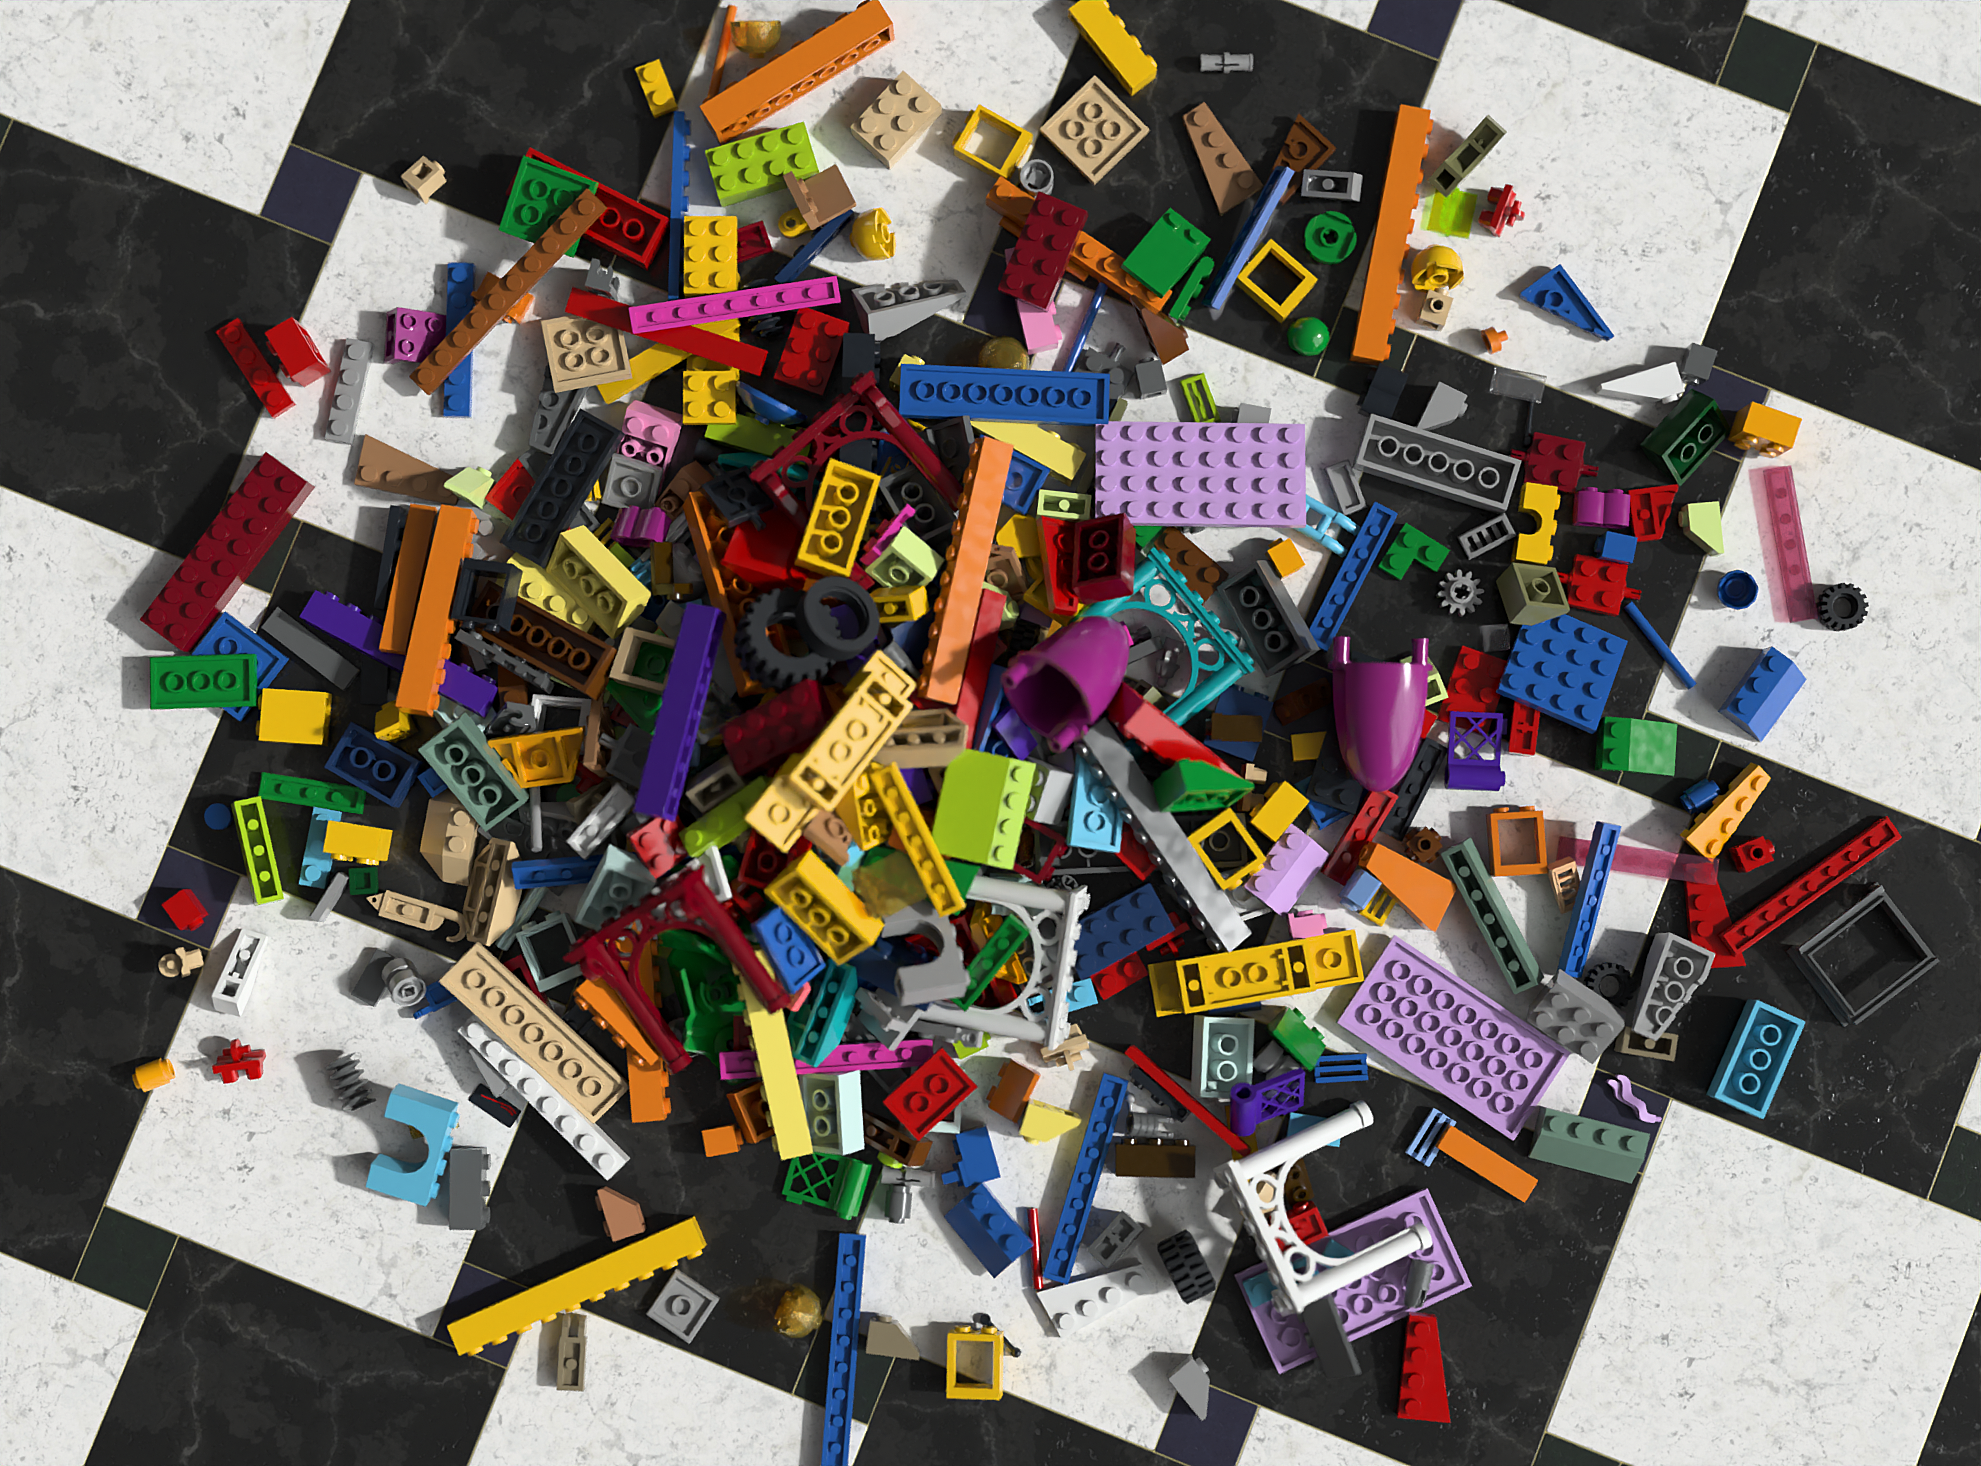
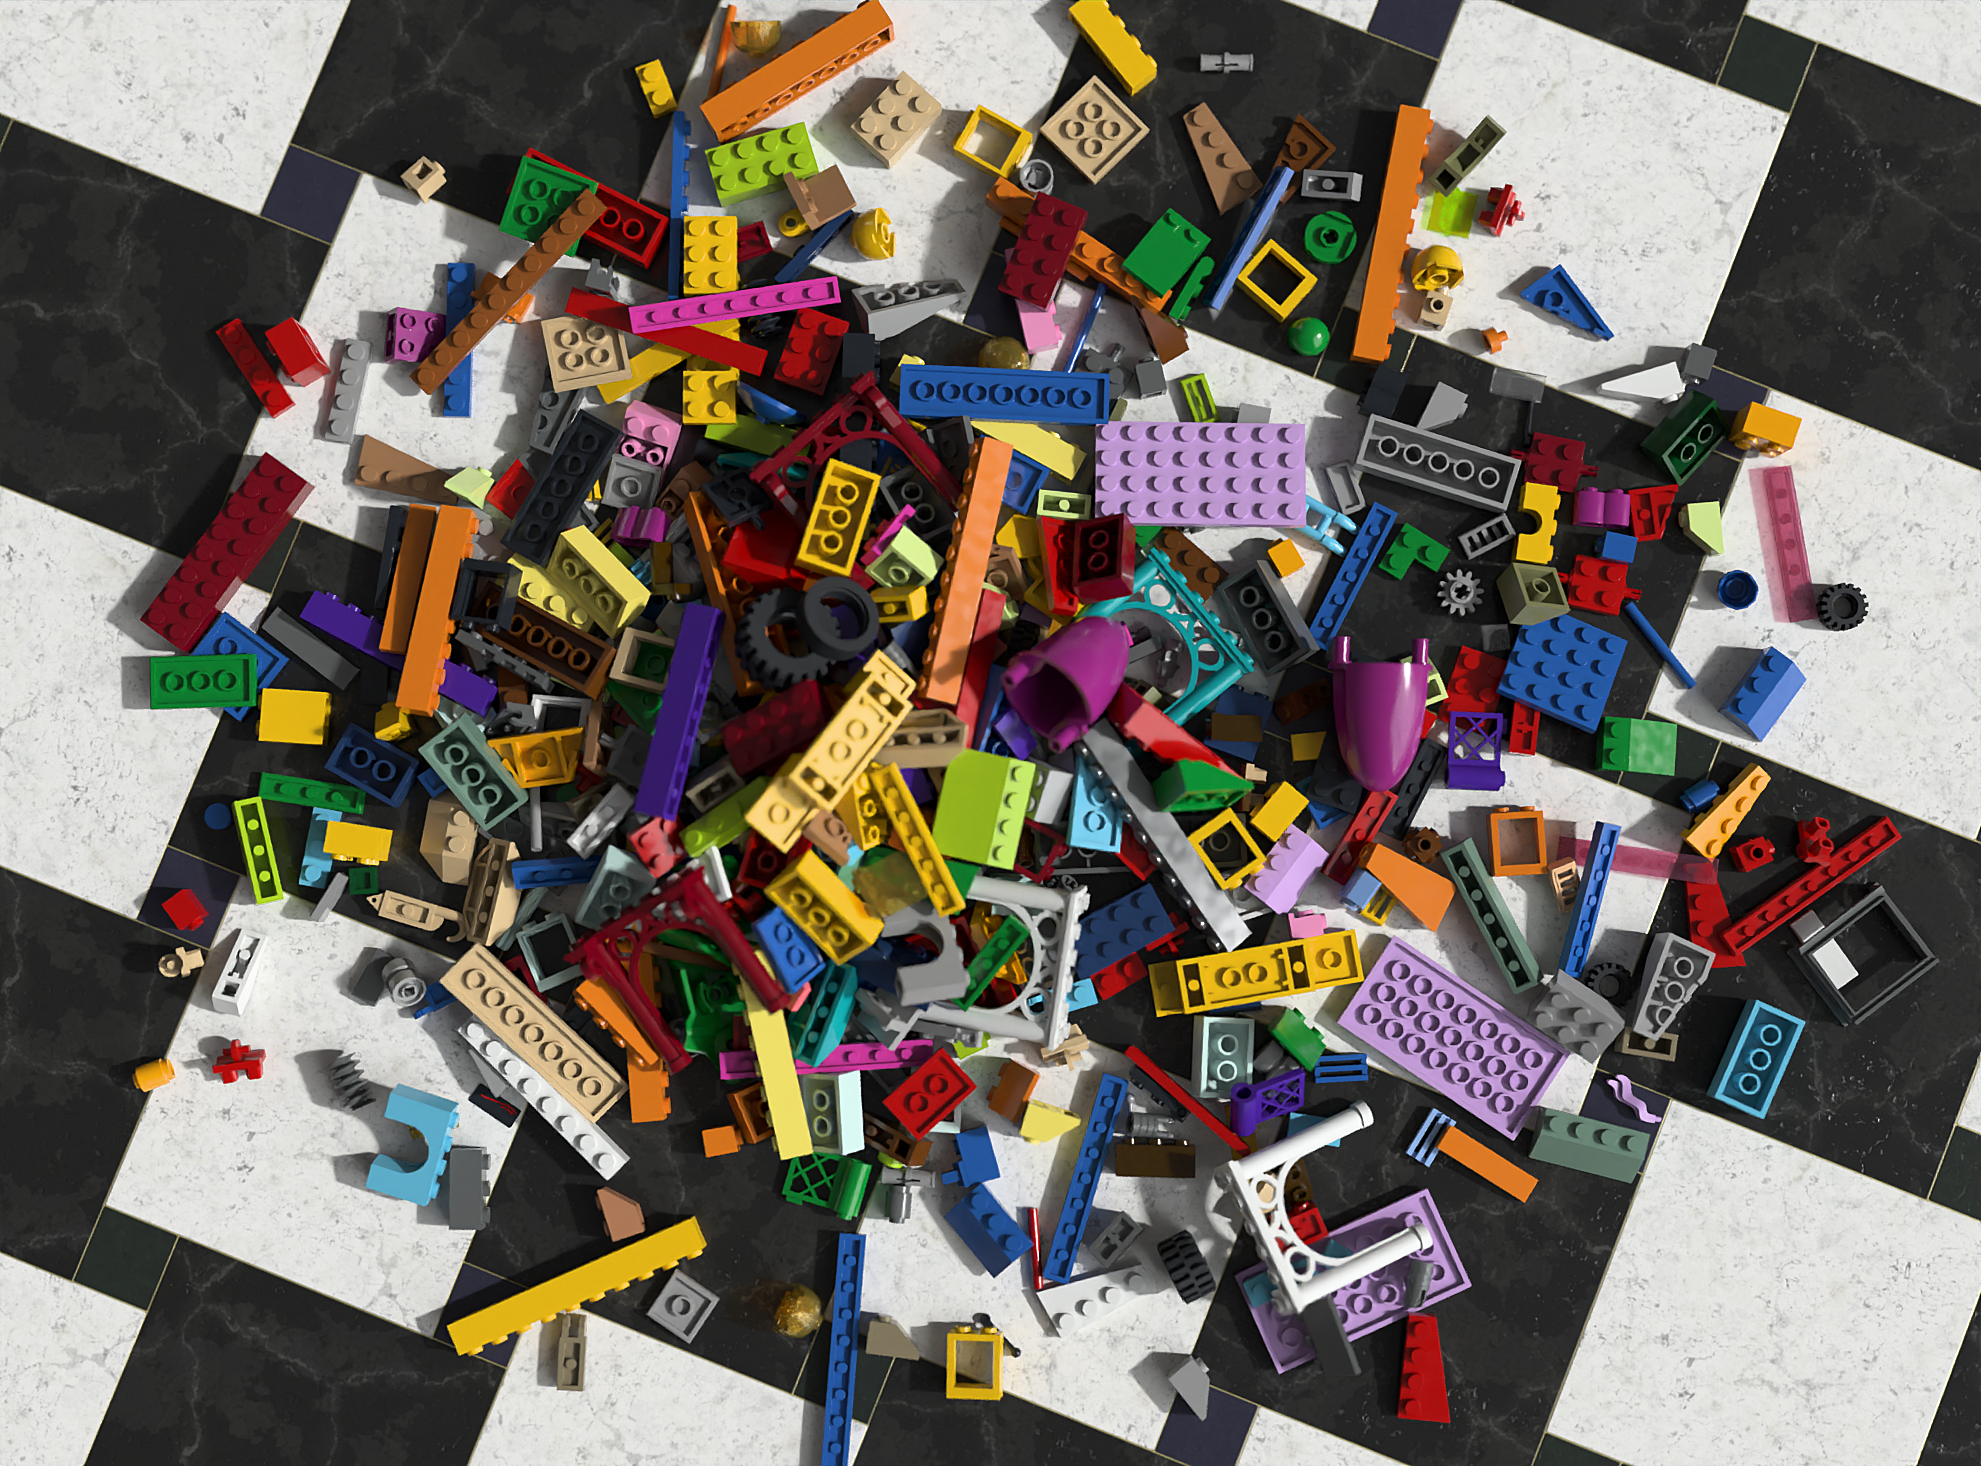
(683, 956): none -> reddish brown tile
(1814, 843): none -> red hips
(1828, 957): none -> white tile

